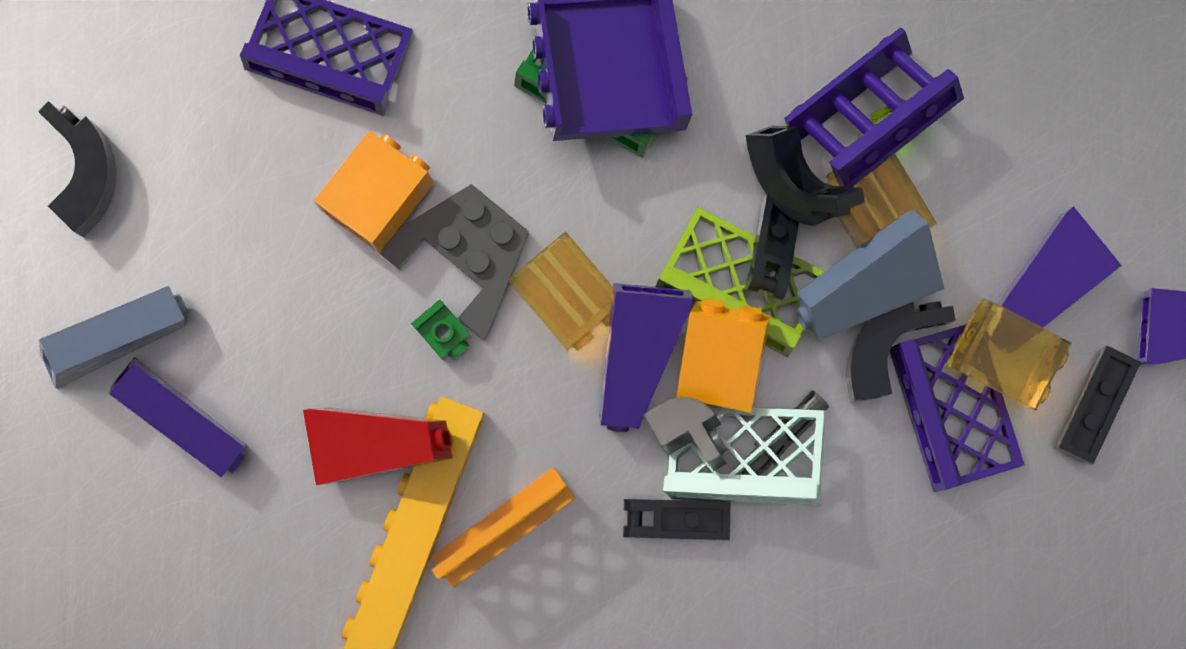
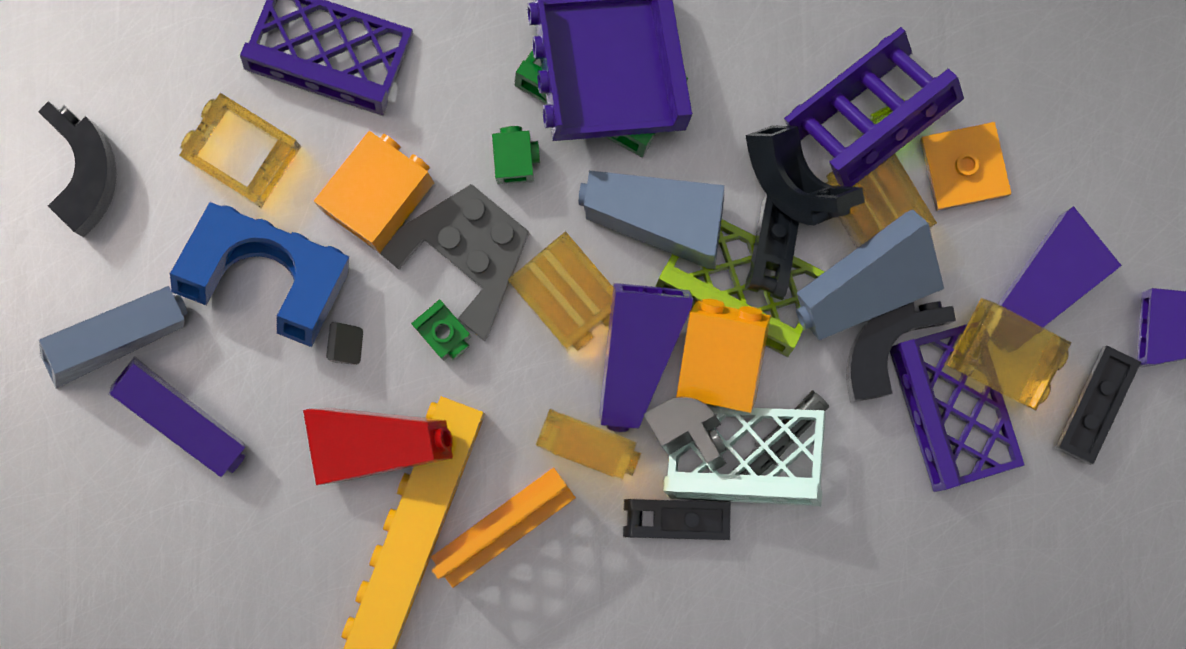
(227, 236): none -> blue arch
(270, 170): none -> clear yellow window
(344, 343): none -> dark grey slope
(514, 155): none -> green brick
(588, 445): none -> clear yellow window
(658, 211): none -> sand blue slope
(965, 166): none -> light orange plate

